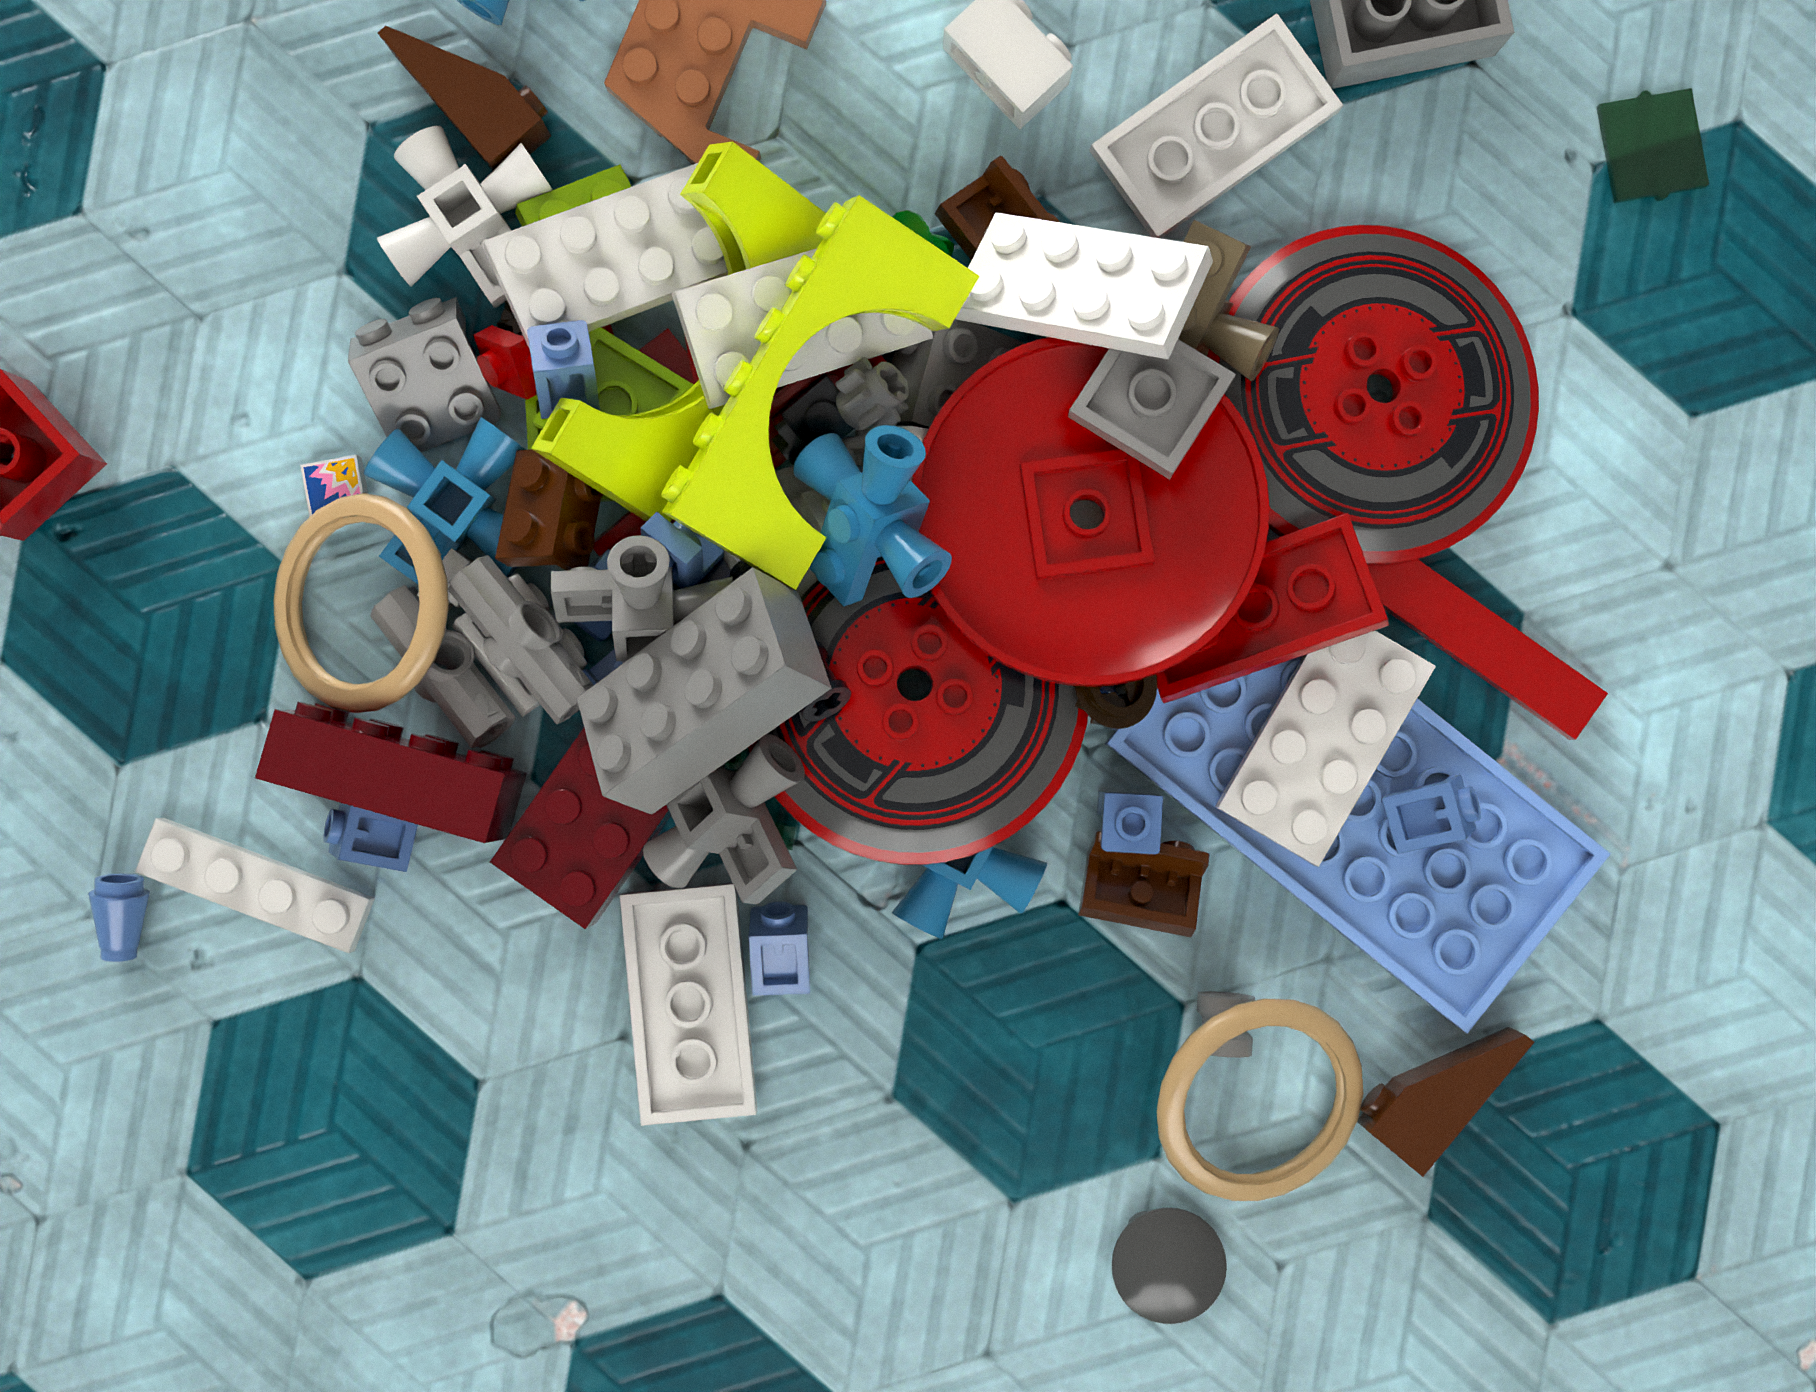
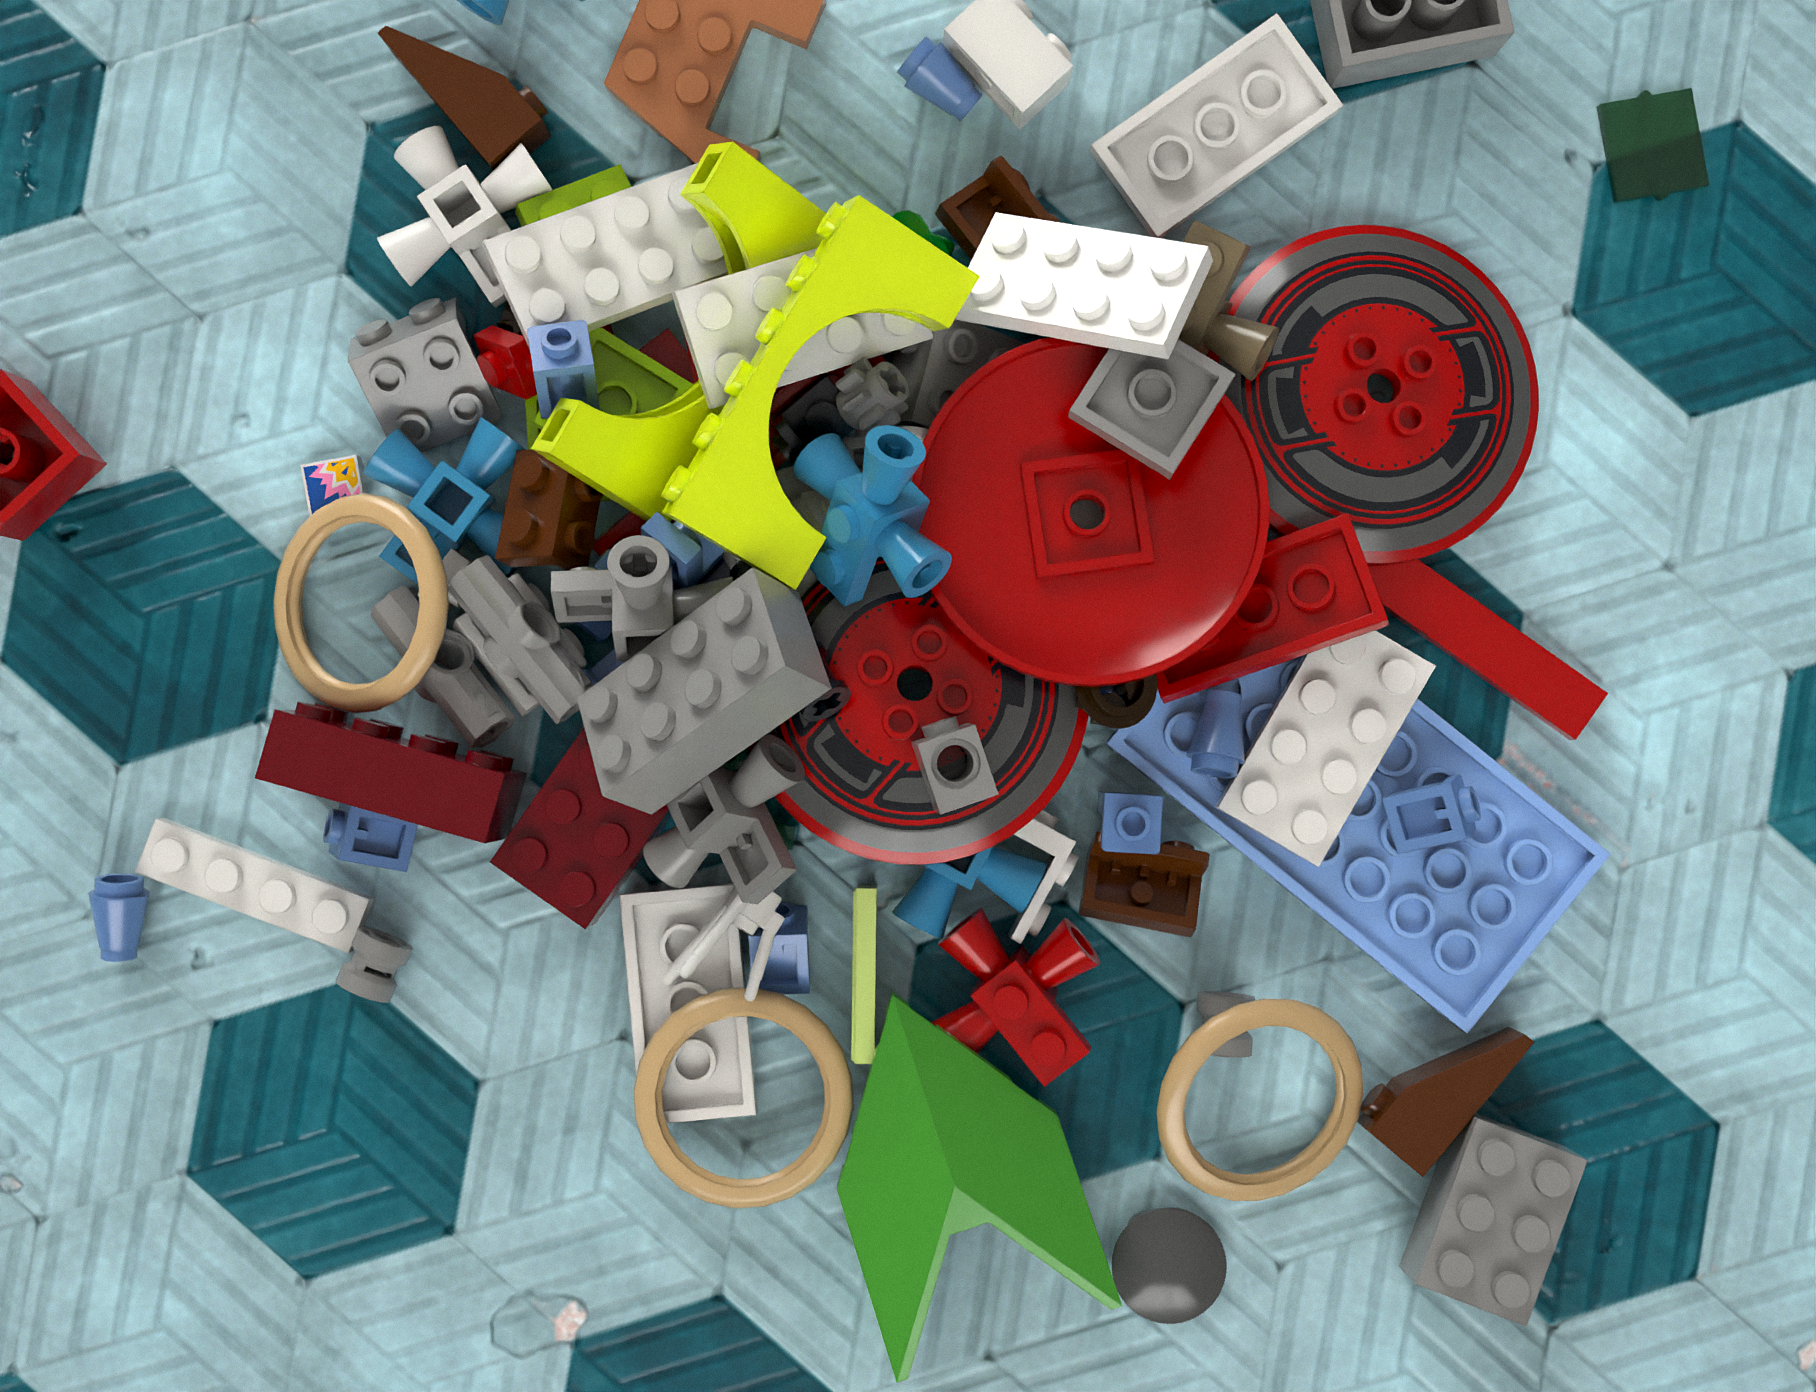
(374, 964): none -> light grey wheel
(726, 1190): none -> tan wedge
(746, 918): none -> white plant
(864, 973): none -> yellowish green tile
(939, 79): none -> medium blue cone
(947, 1149): none -> bright green windscreen
(973, 784): none -> light grey brick
(1019, 994): none -> red brick
(1059, 867): none -> white bracket
(1218, 737): none -> medium blue cone
(1493, 1218): none -> light grey brick

